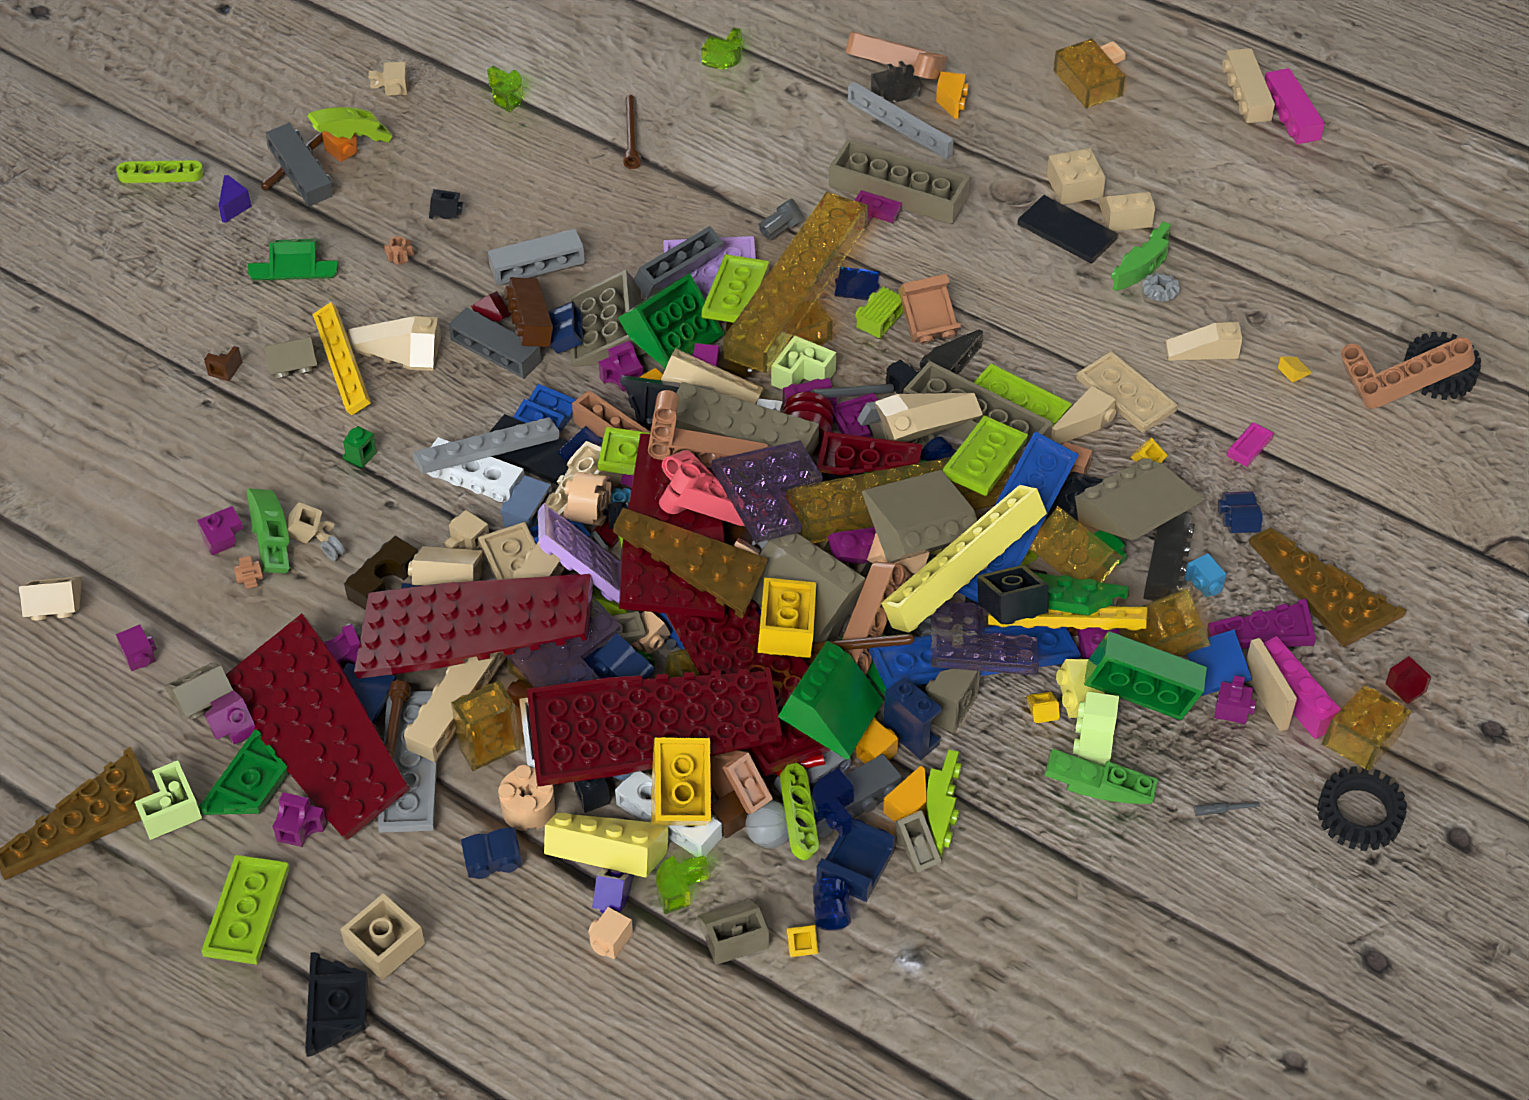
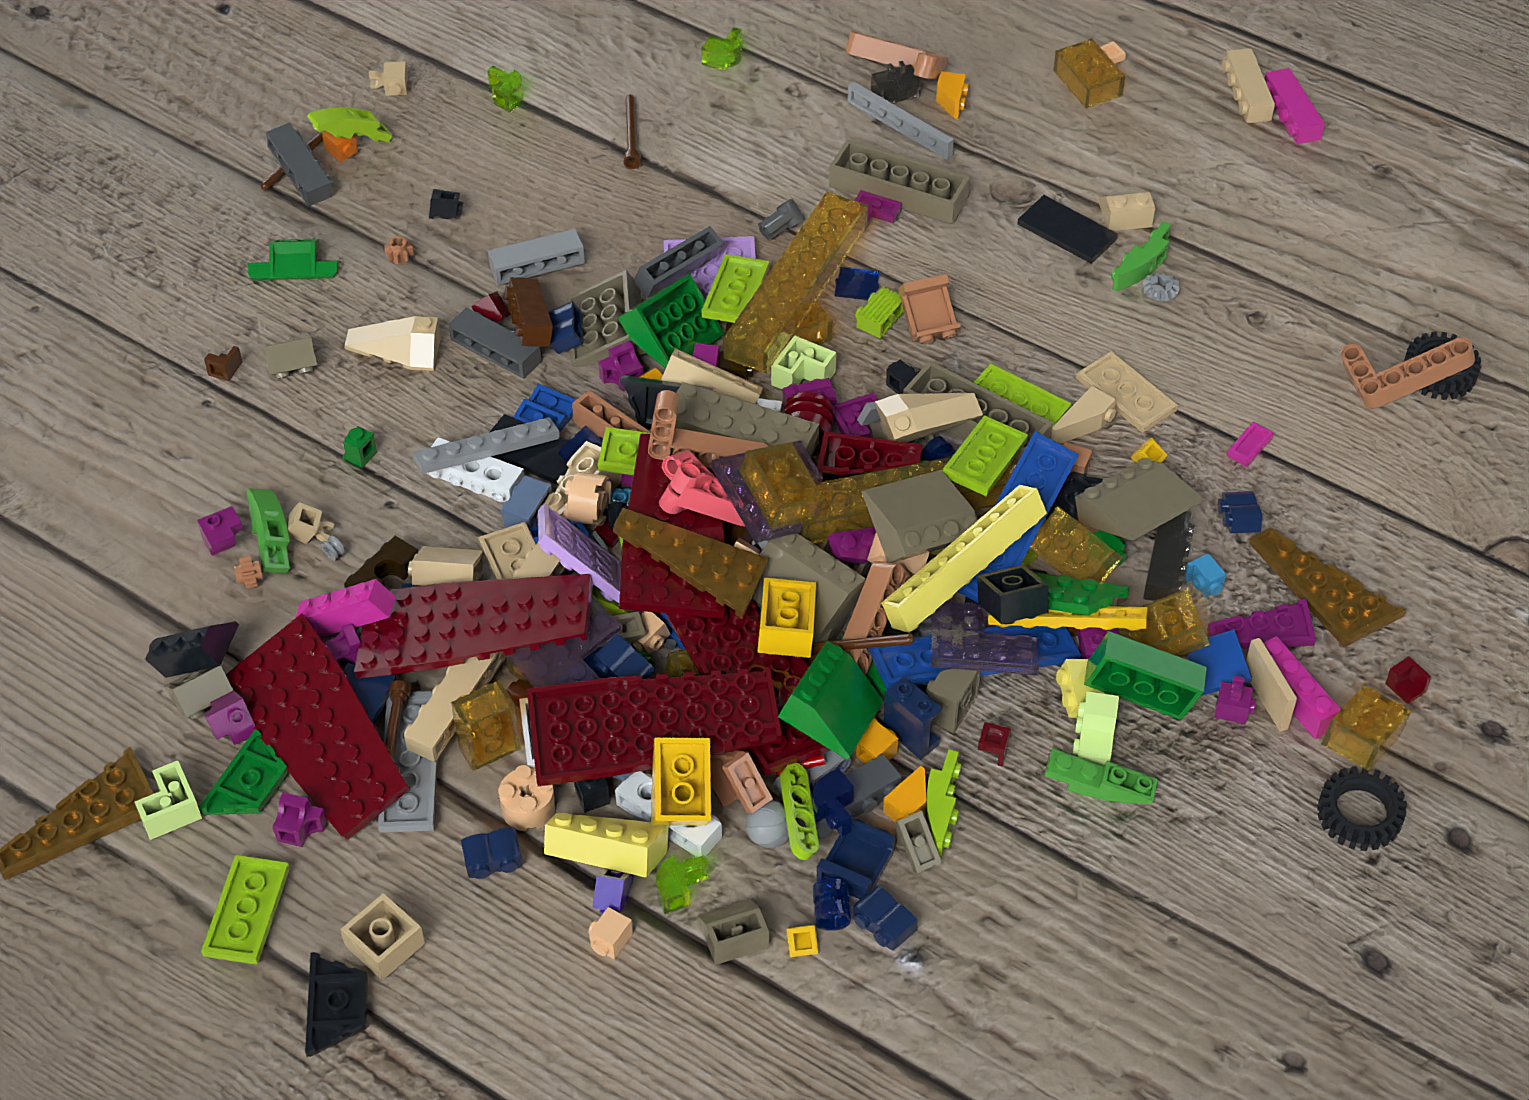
(51, 596): tan slope -> none
(128, 171): lime beam -> none
(136, 647): magenta brick -> none
(191, 649): none -> black slope
(233, 199): dark purple slope -> none
(341, 359): yellow plate -> none
(350, 605): none -> dark pink brick
(465, 531): tan brick -> none
(730, 813): reddish brown panel -> none
(781, 485): none -> clear yellow brick
(854, 390): dark grey bar -> none
(885, 918): none -> dark blue brick
(955, 353): clear smoke slope -> none
(995, 740): none -> dark red panel
(1043, 707): yellow slope -> none
(1075, 176): tan brick -> none
(1209, 342): tan slope -> none
(1219, 808): dark grey piece -> none
(1293, 368): yellow slope -> none

